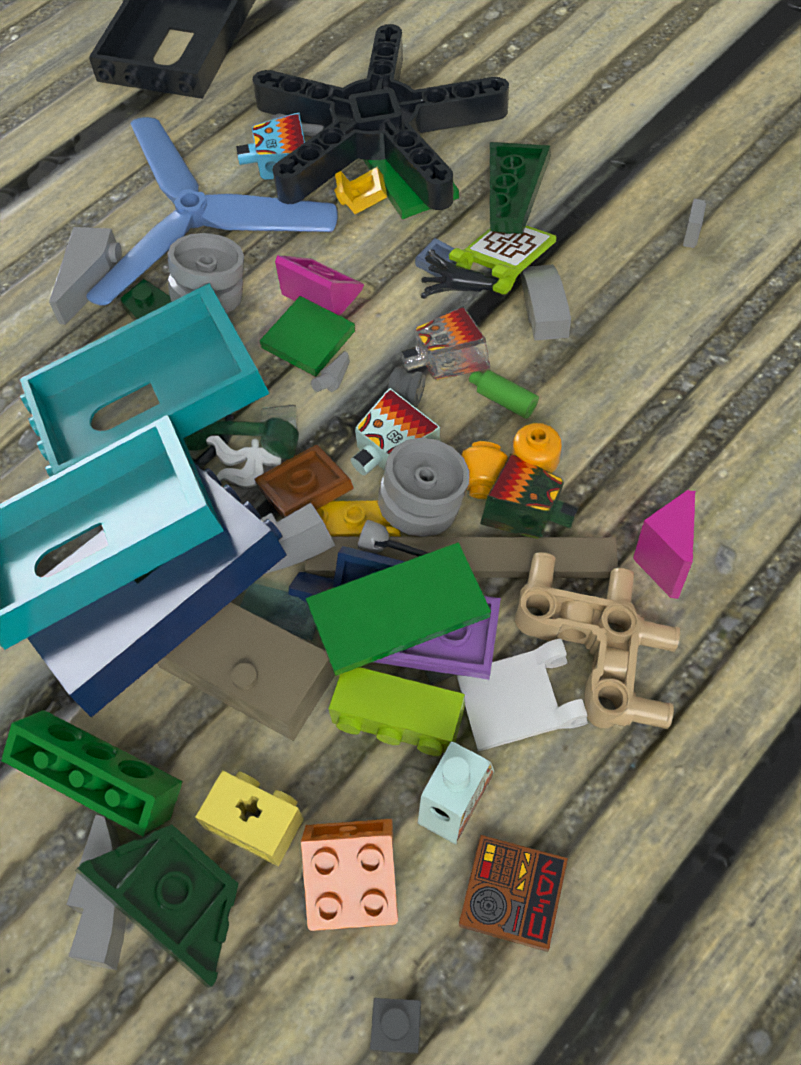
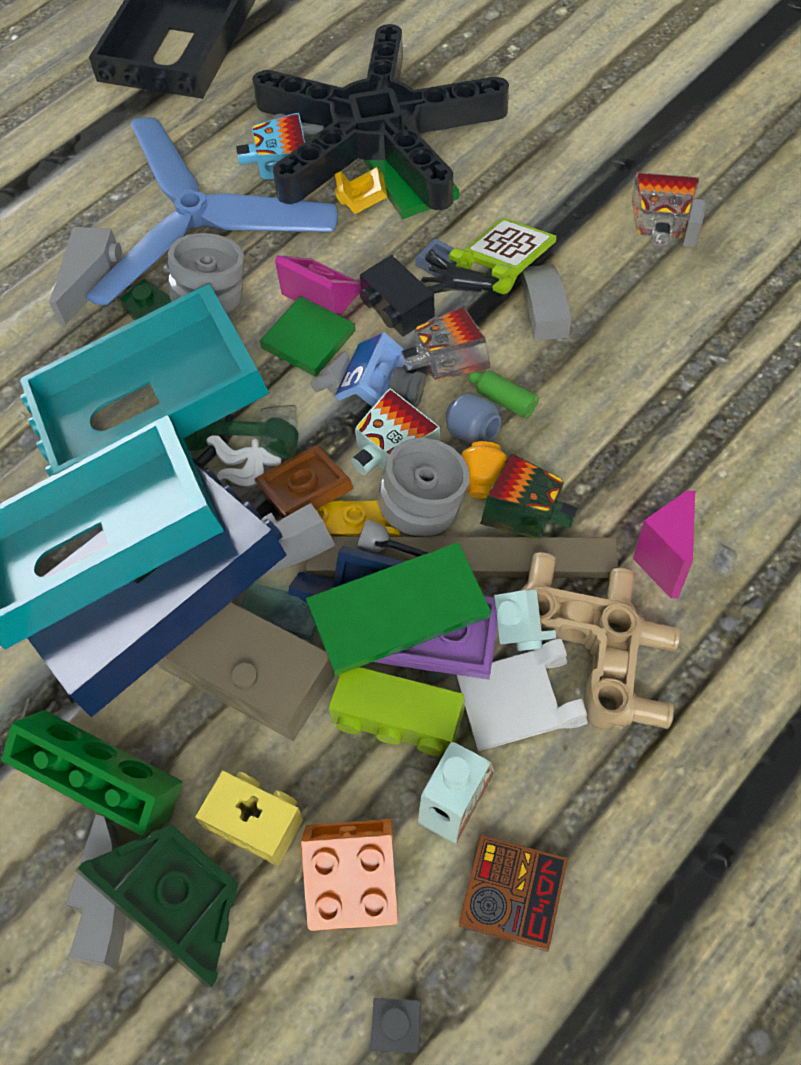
(371, 369): none -> light blue panel
(397, 295): none -> black brick
(473, 419): none -> sand blue head
(514, 183): dark green wing -> none
(520, 620): none -> light aqua bracket
(538, 446): light orange head -> none
(662, 205): none -> torso

